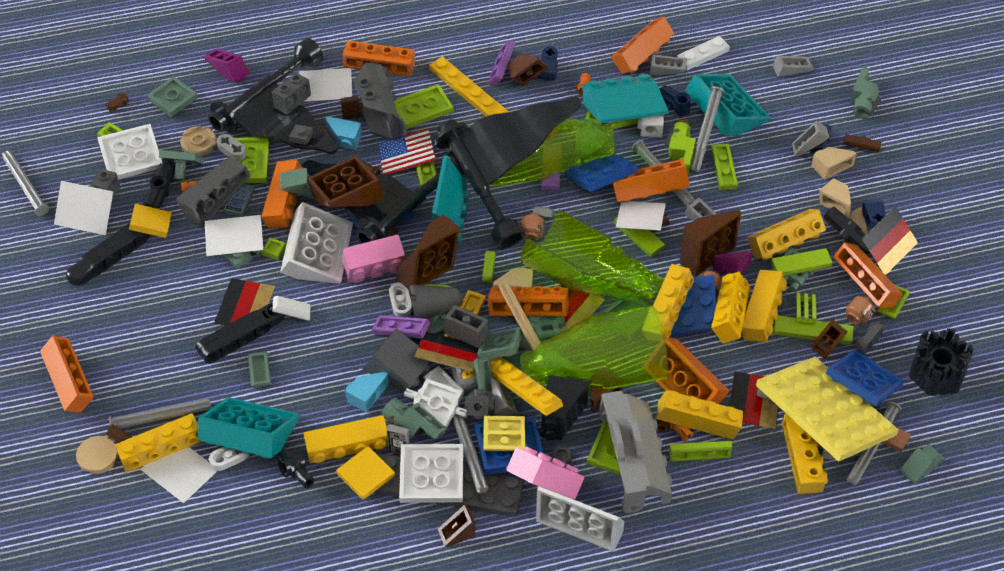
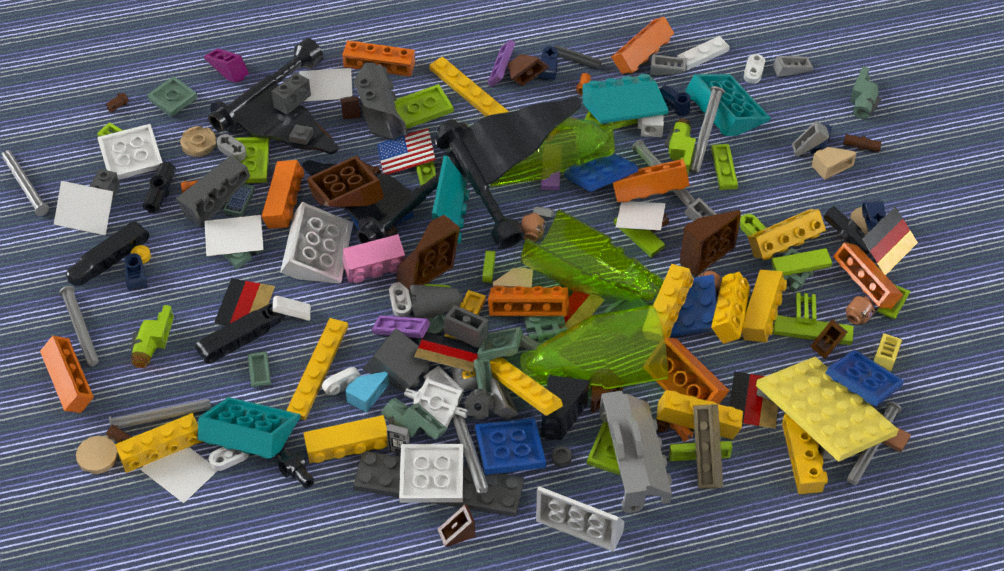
(79, 325): none -> light grey axle
(135, 272): none -> dark blue piece
(143, 251): none -> yellow tile
(150, 220): yellow tile -> none
(150, 336): none -> lime plate
(181, 160): sand green tile -> none
(273, 249): lime tile -> none
(295, 182): sand green slope -> none
(317, 368): none -> yellow plate
(340, 381): none -> white plate
(344, 132): medium azure slope -> none
(365, 473): yellow tile -> none
(504, 433): light yellow slope -> none
(519, 315): tan axle -> none
(546, 473): bright pink brick -> none
(578, 57): none -> dark grey axle
(708, 446): none -> dark tan slope
(732, 262): magenta slope -> none
(750, 229): none -> lime beam
(754, 68): none -> white plate
(836, 194): tan slope -> none
(873, 333): dark grey plate -> none
(886, 353): none -> light yellow slope
(921, 463): sand green slope -> none
(940, 362): black piece -> none

